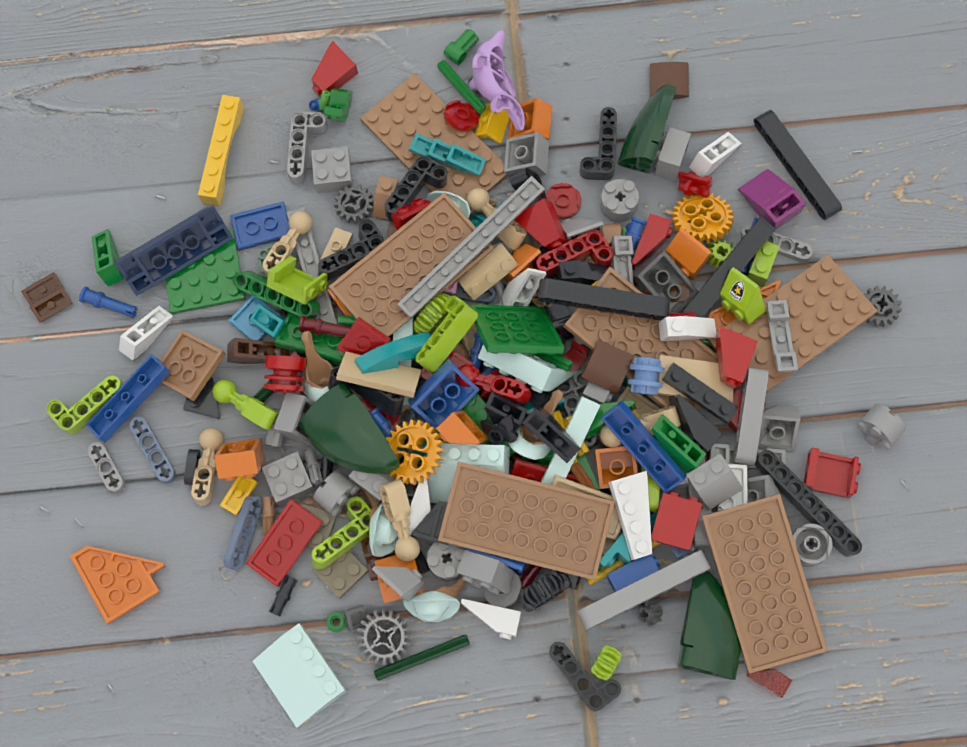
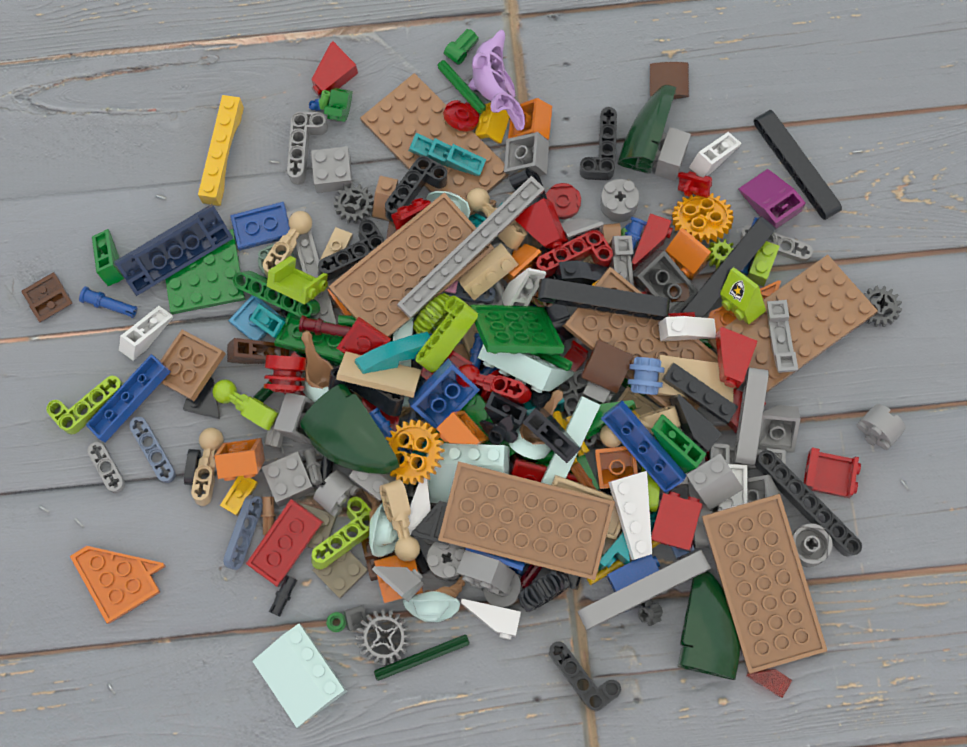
(606, 662): lime gear -> none

